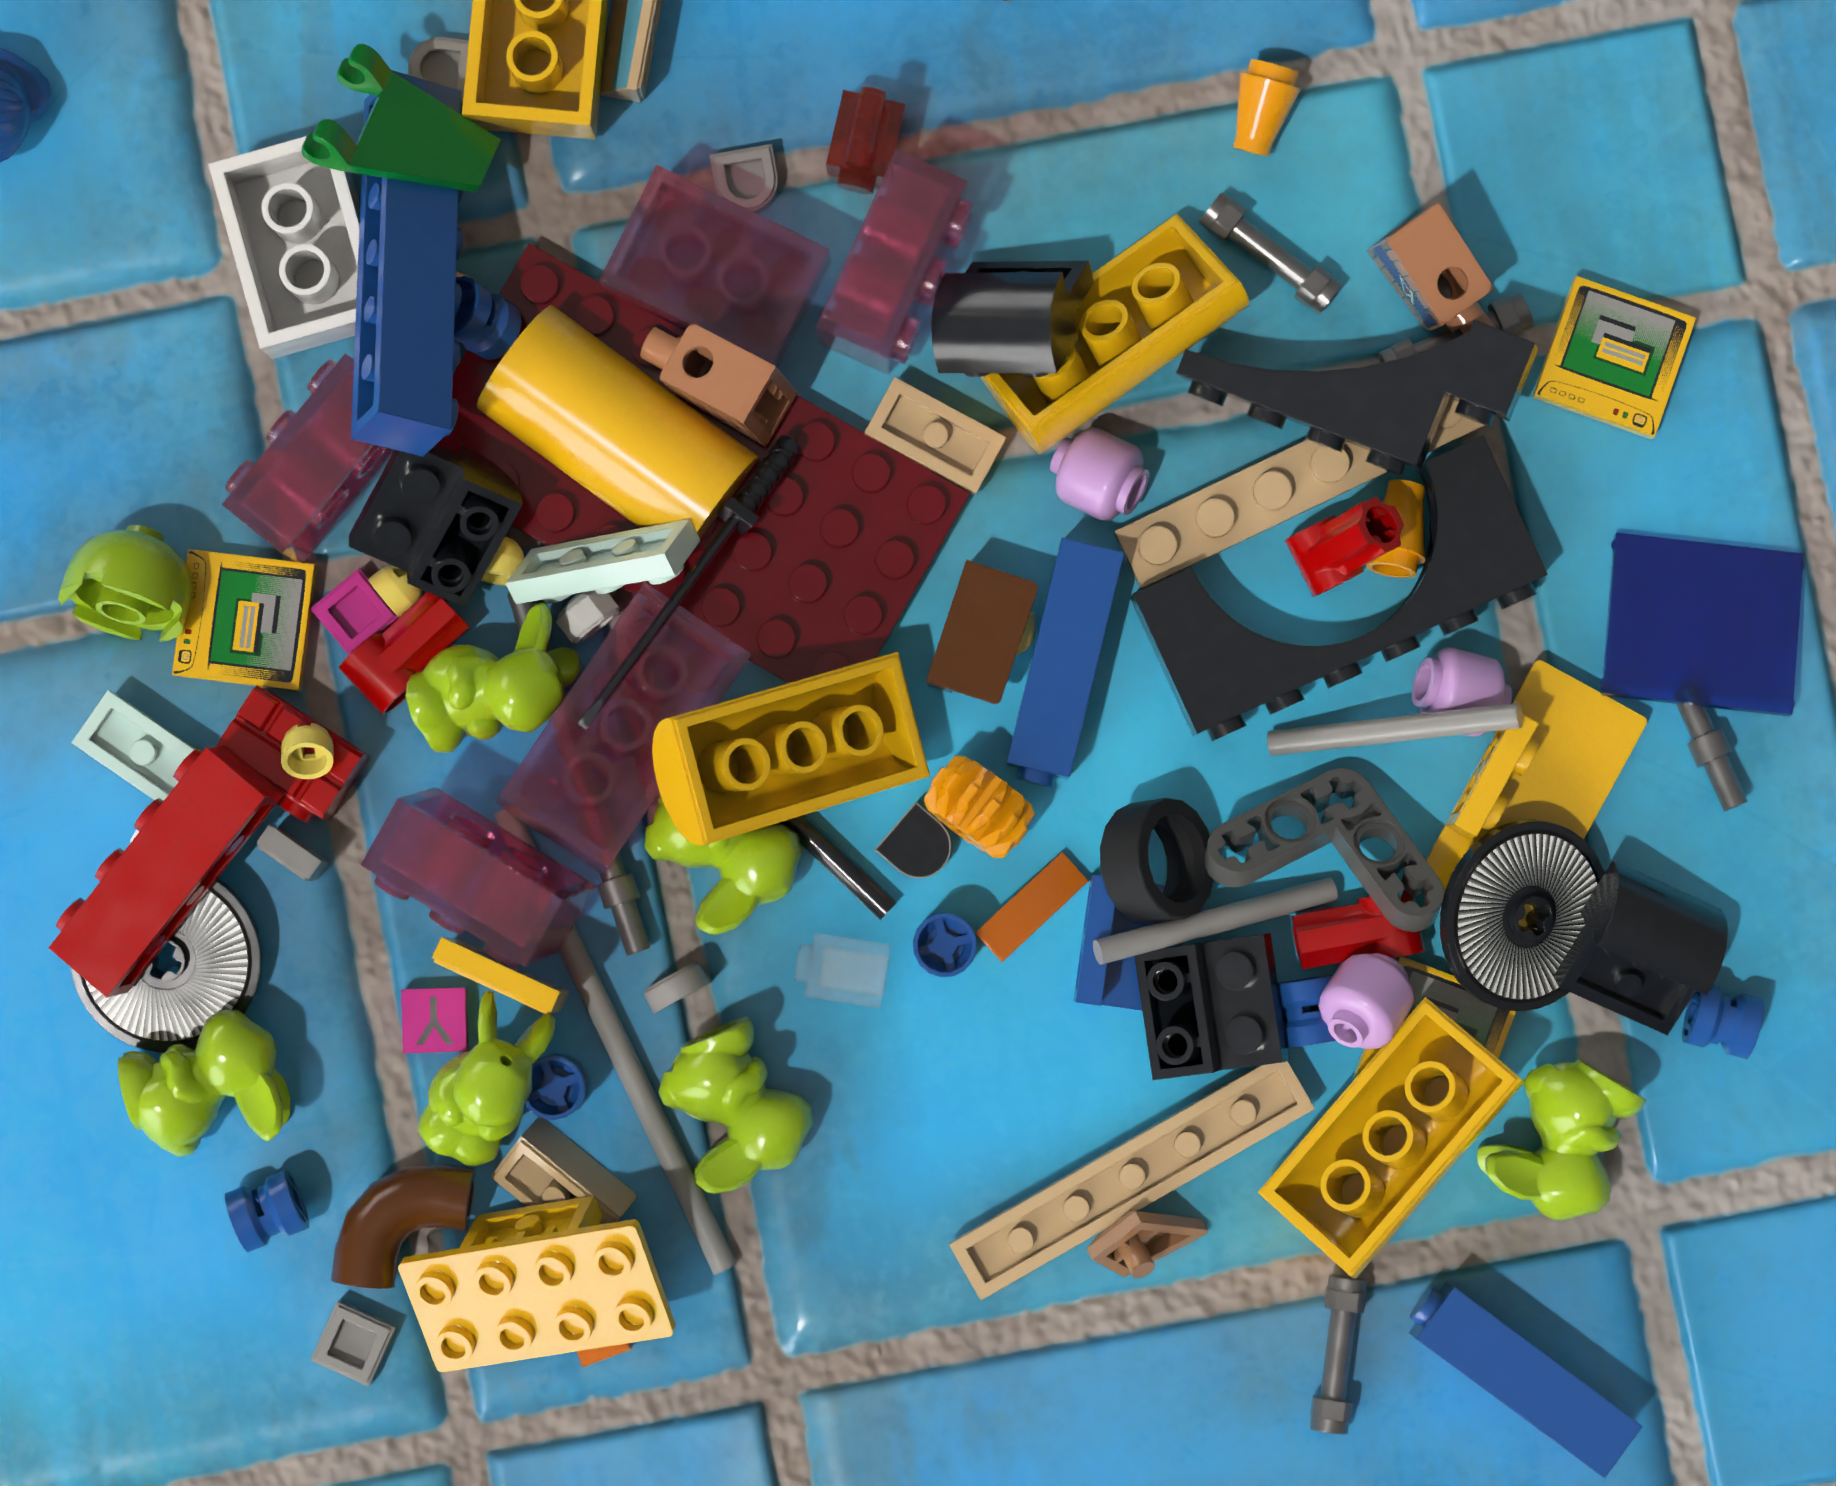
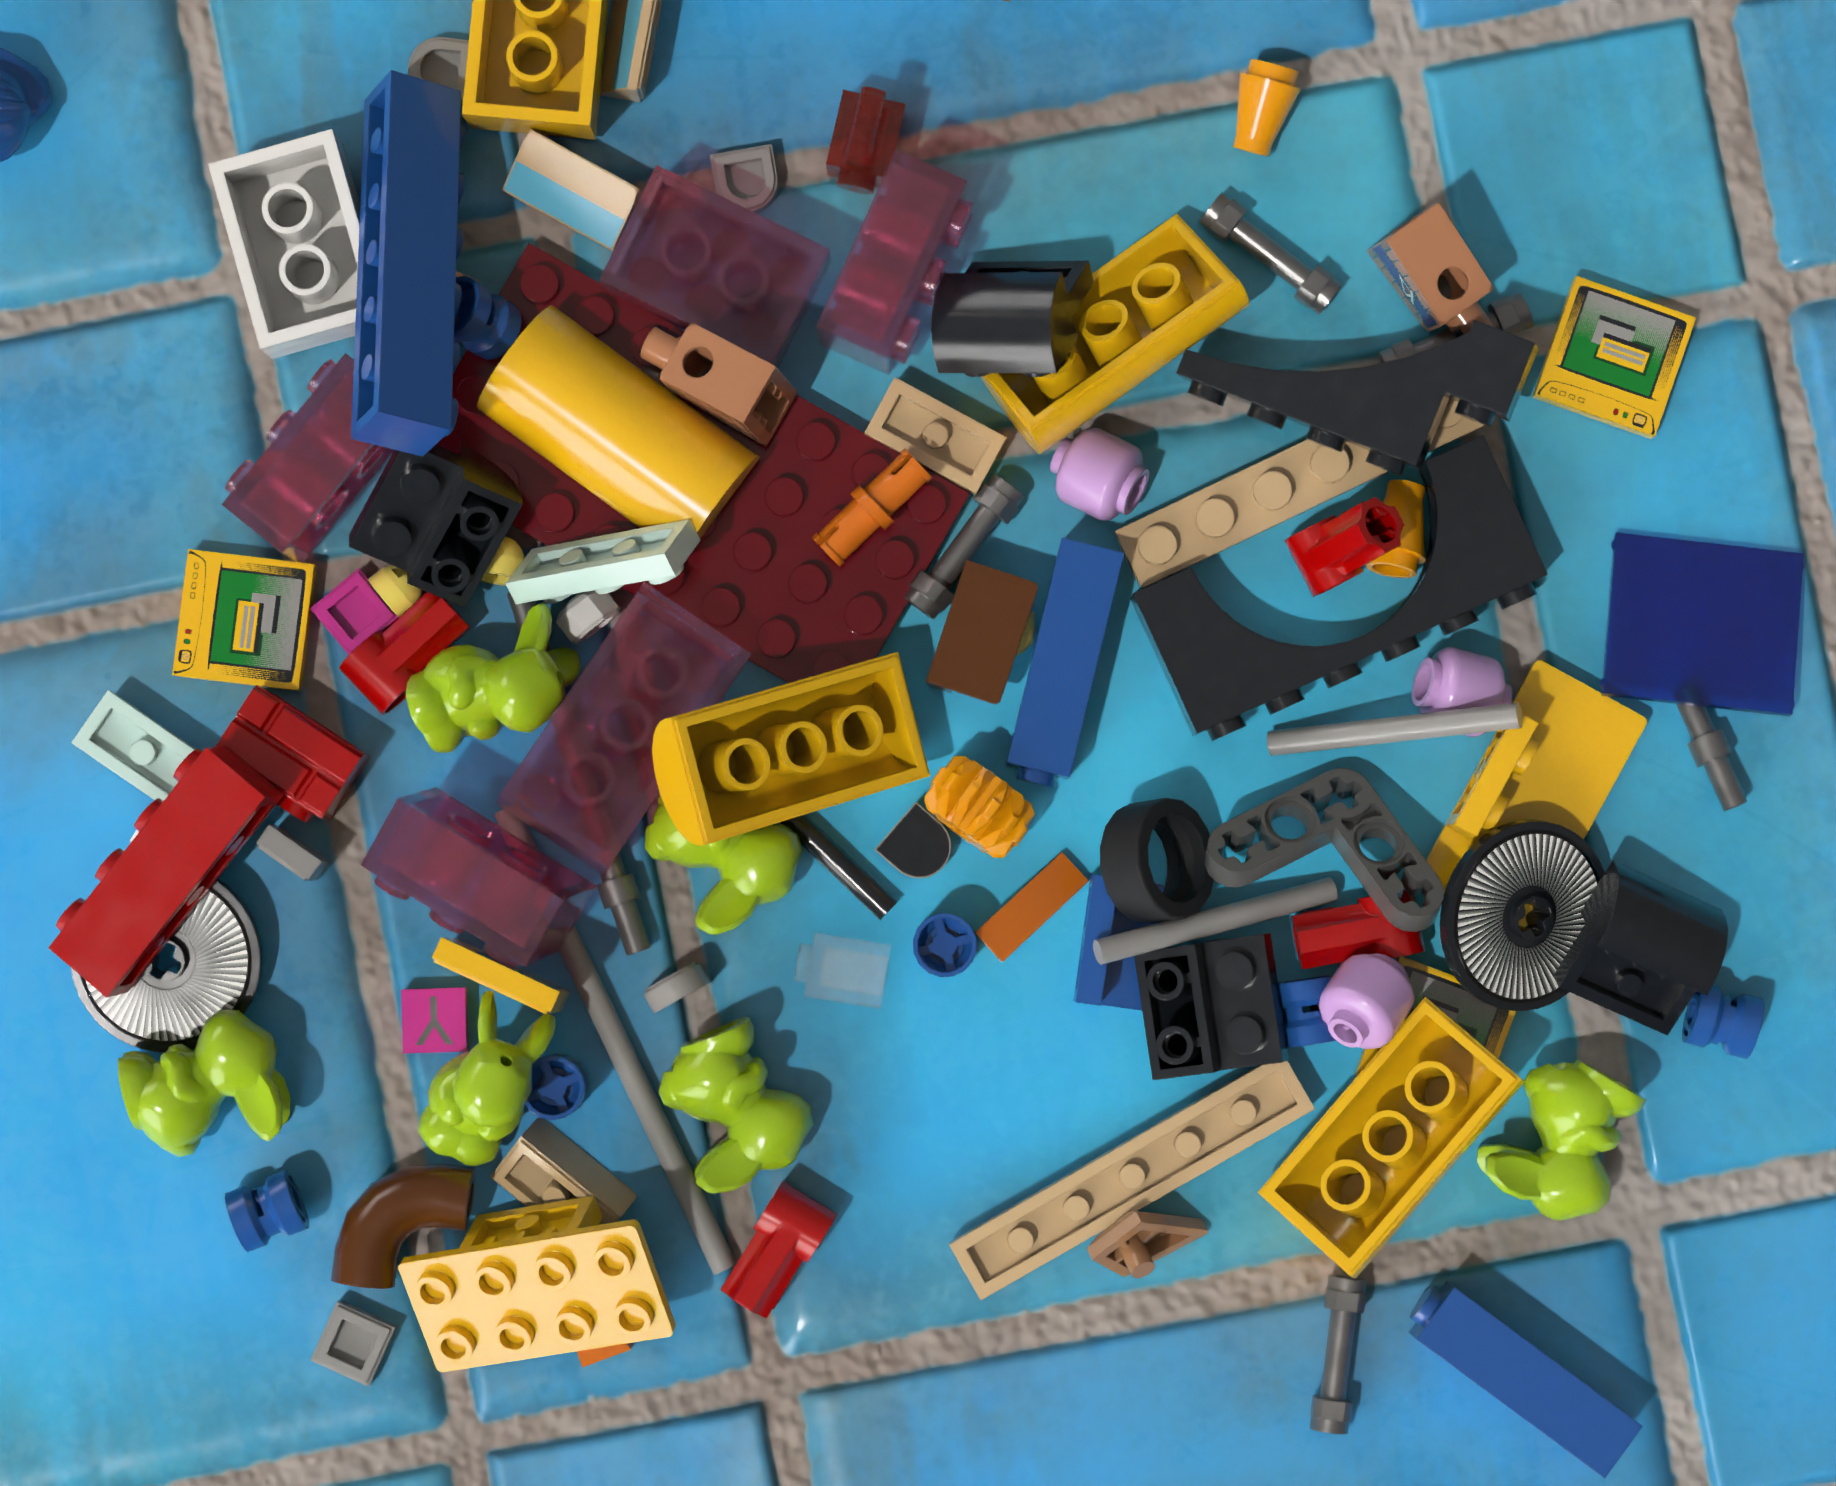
(129, 584): lime cylinder -> none
(309, 765): light yellow hinge -> none
(405, 134): green flag -> none
(571, 190): none -> slope
(739, 516): black sword -> none
(783, 1239): none -> red piece
(872, 507): none -> orange pin
(996, 502): none -> flat silver bar

